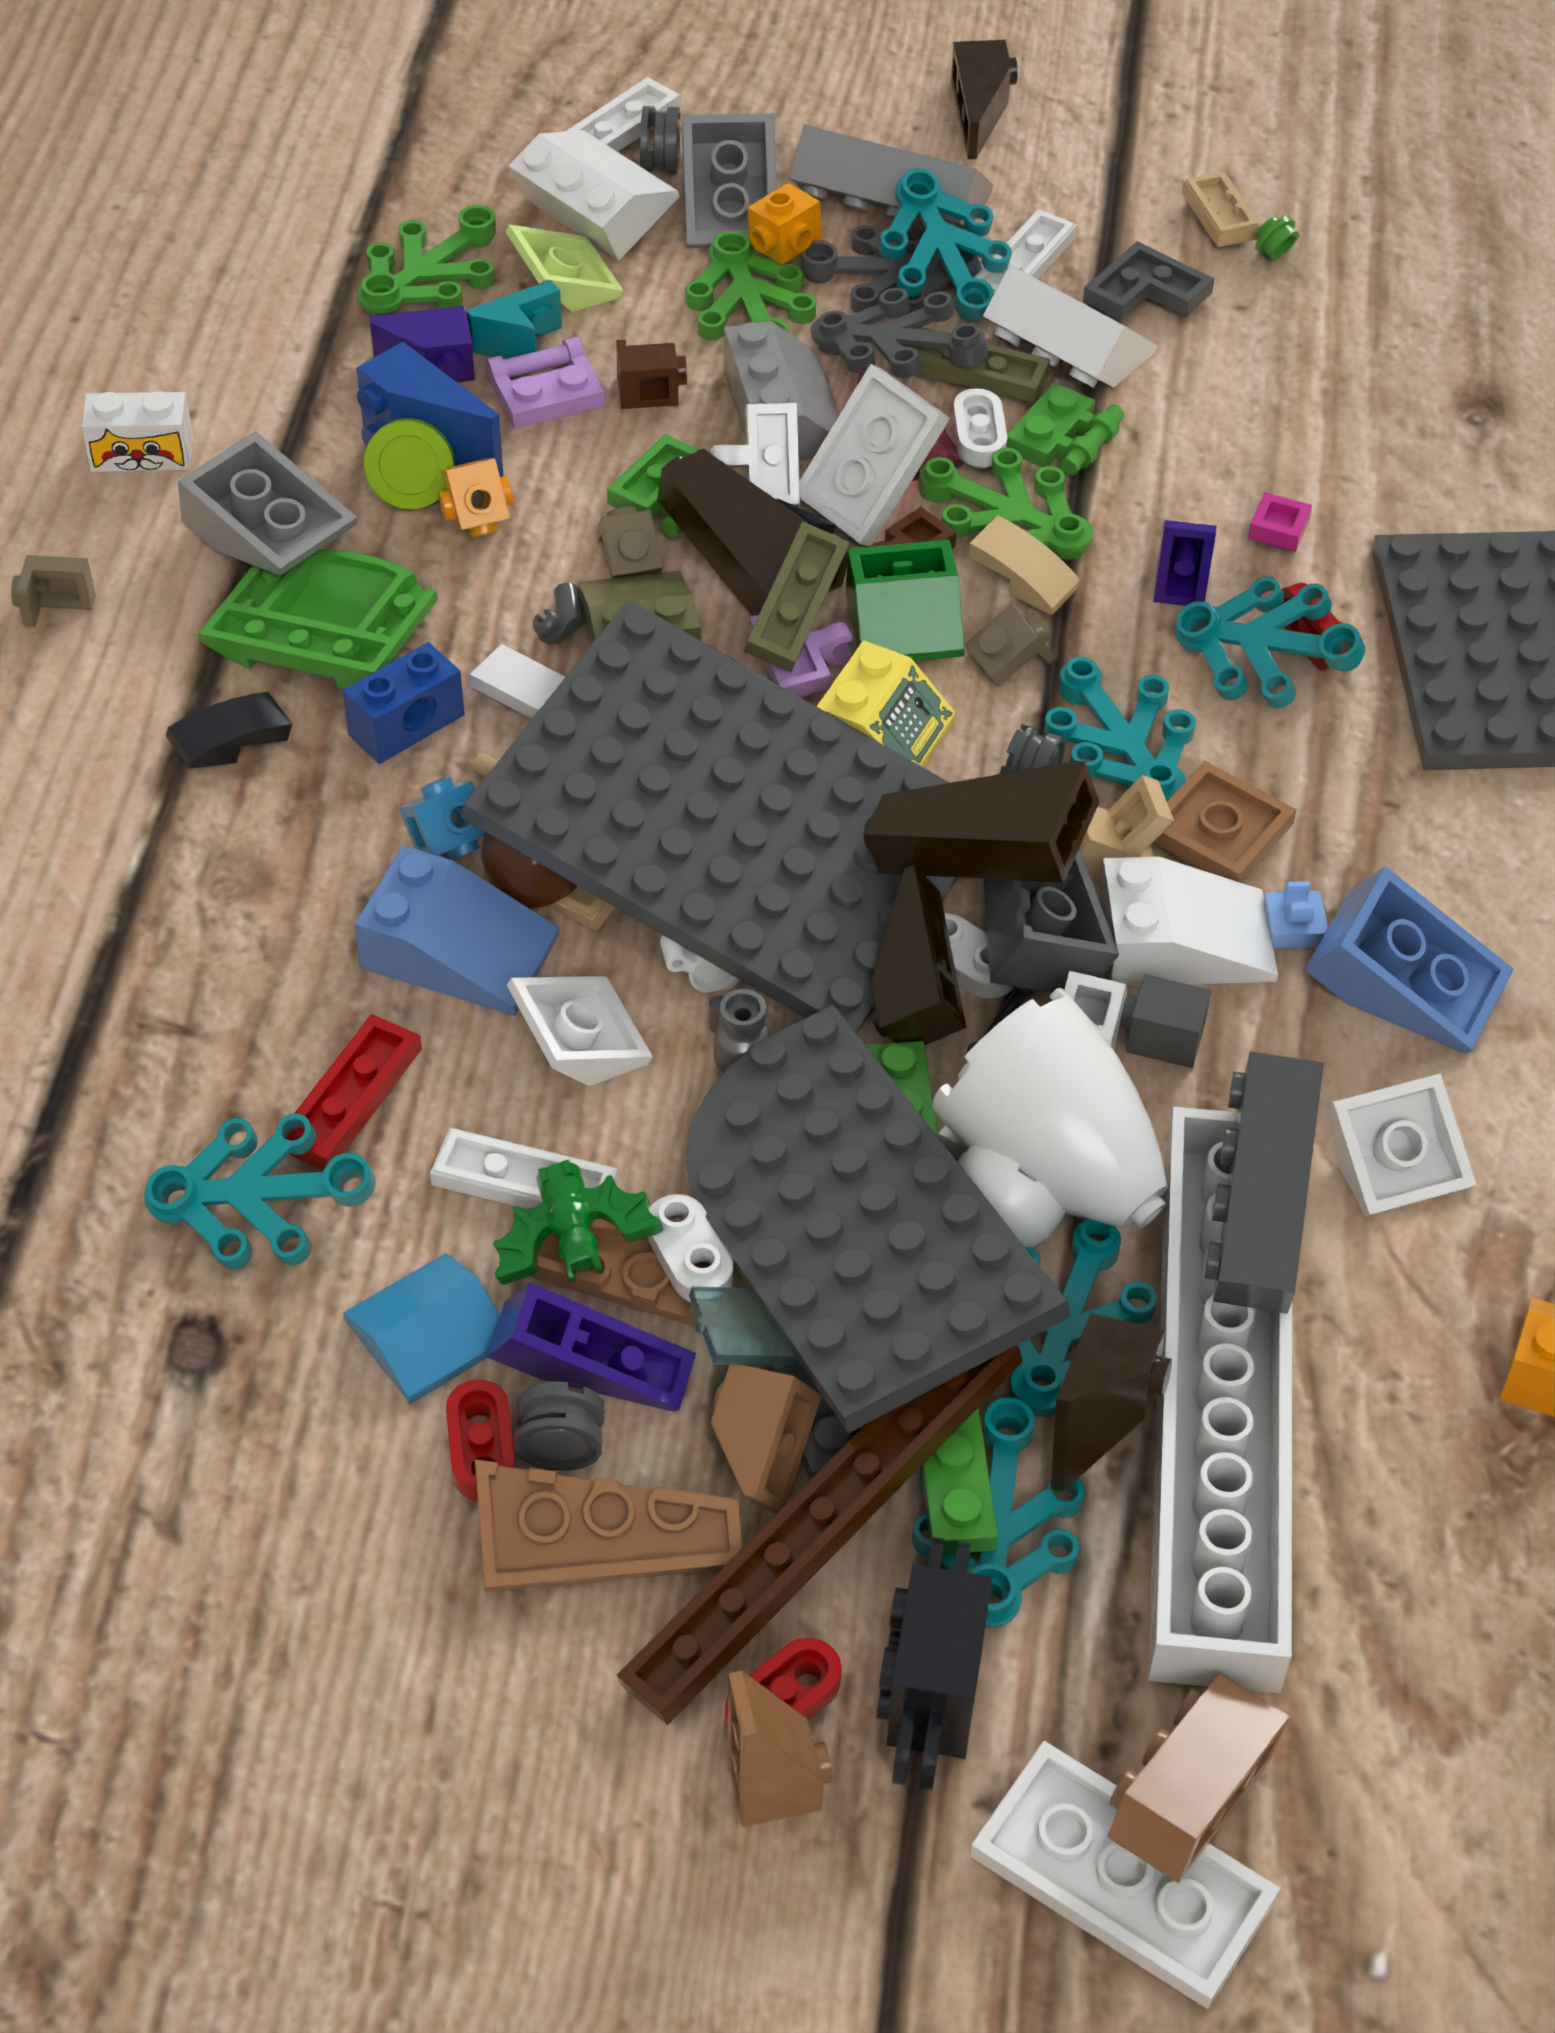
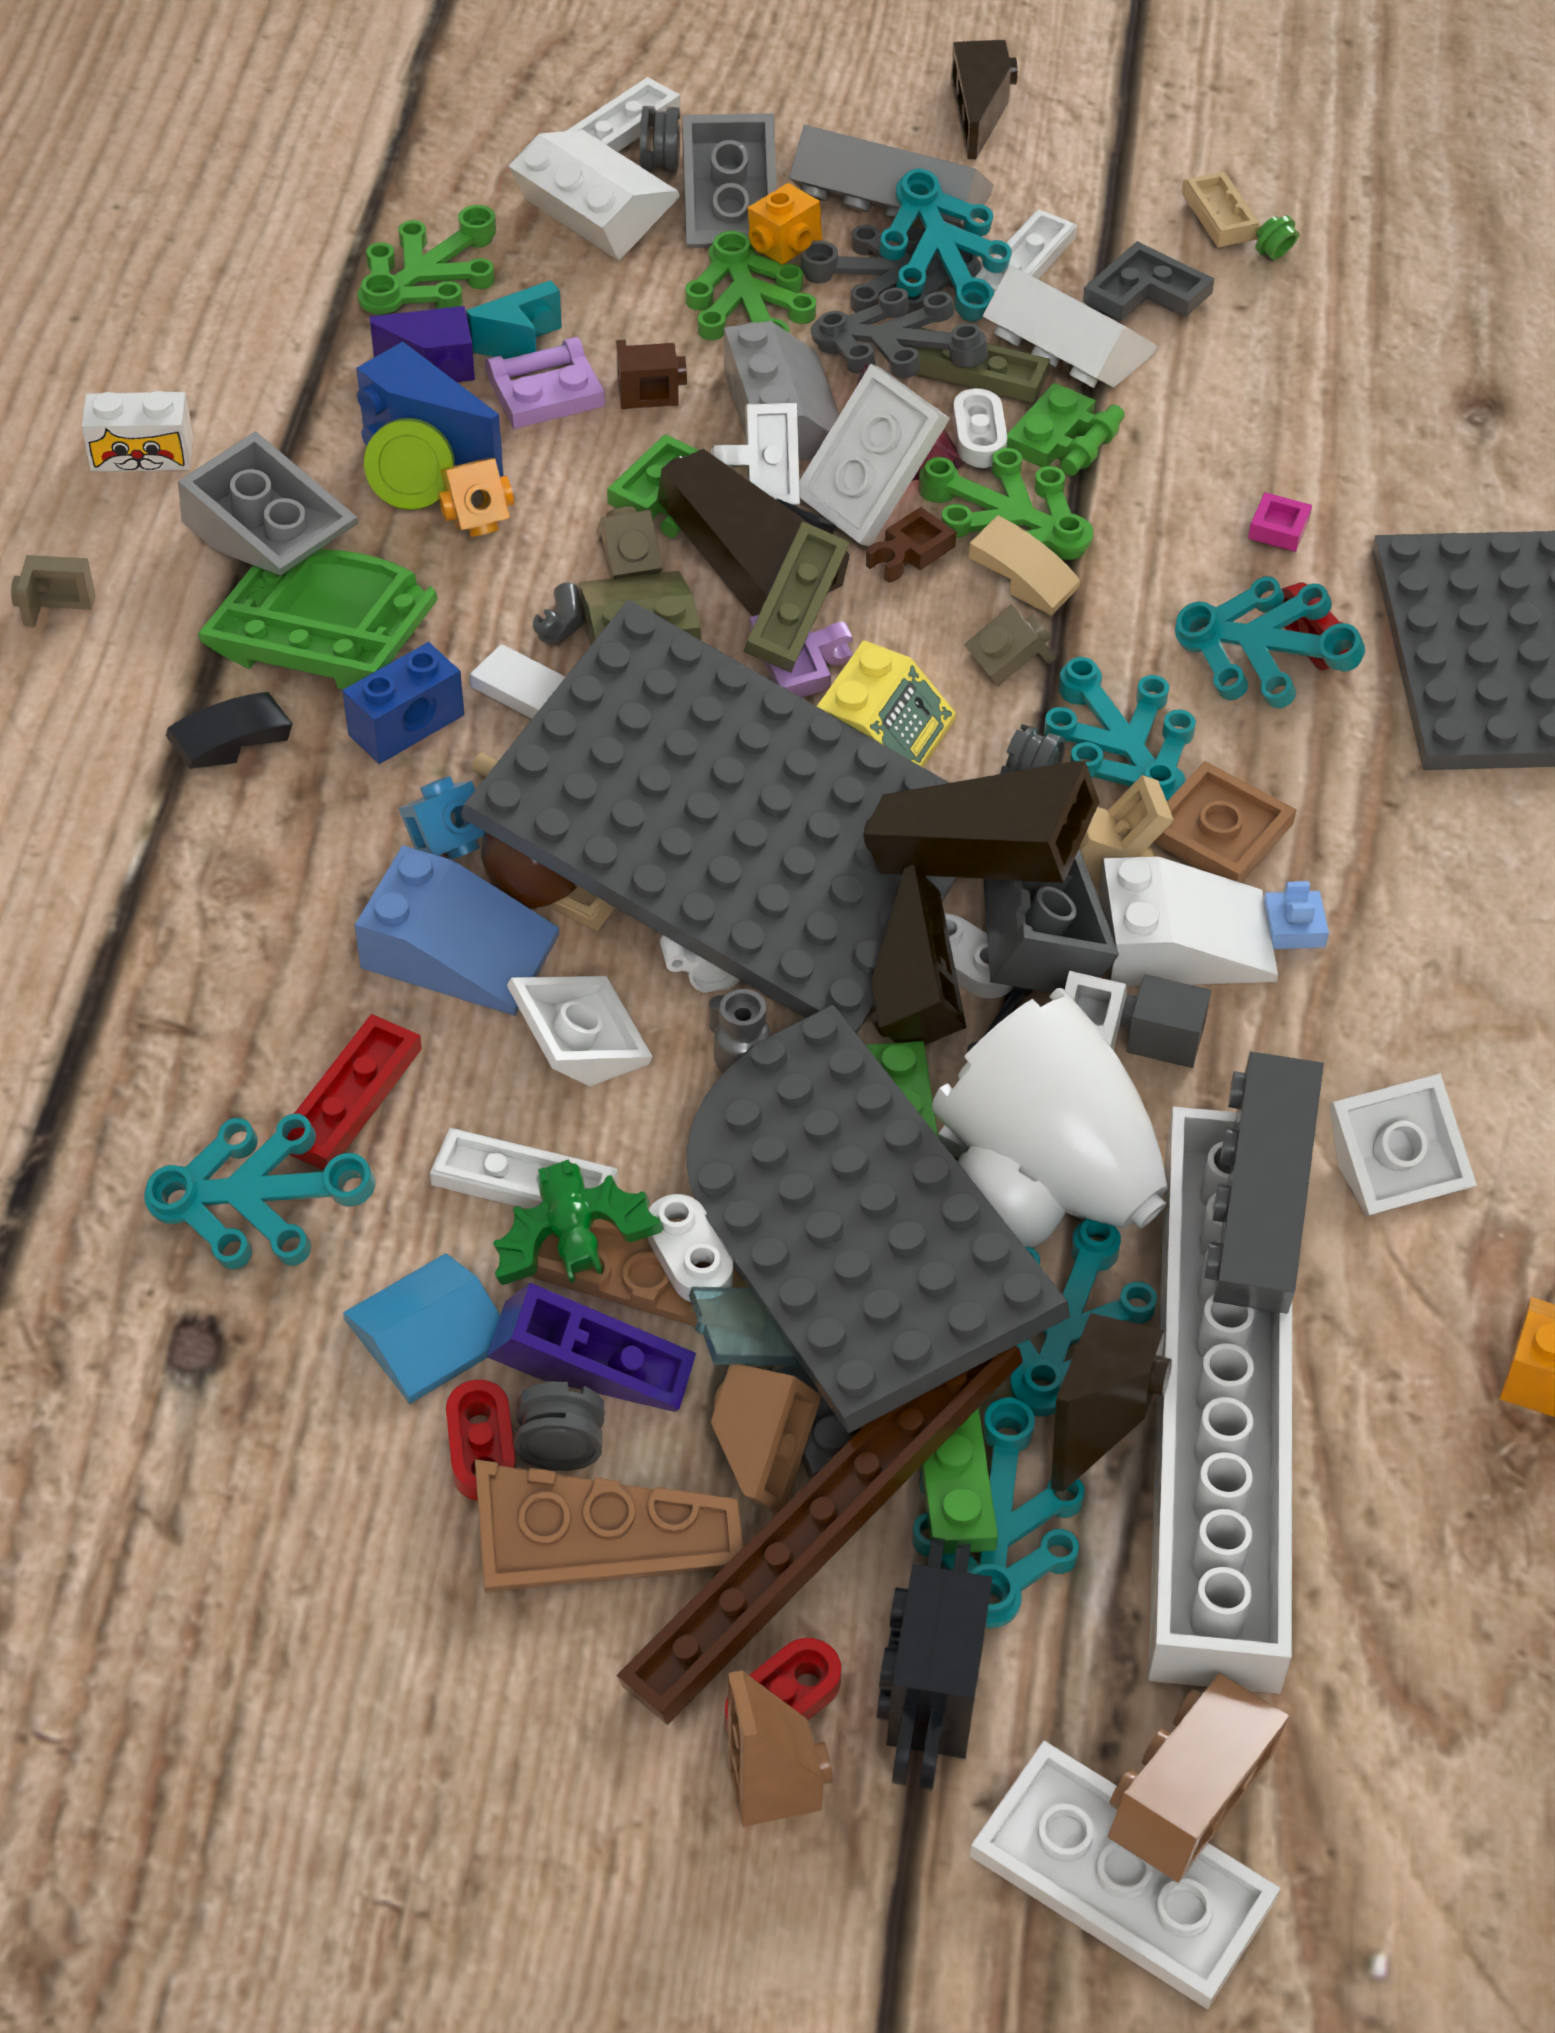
(569, 263): yellowish green slope -> none
(906, 599): slope -> none
(1184, 562): dark purple slope -> none
(1409, 963): medium blue slope -> none

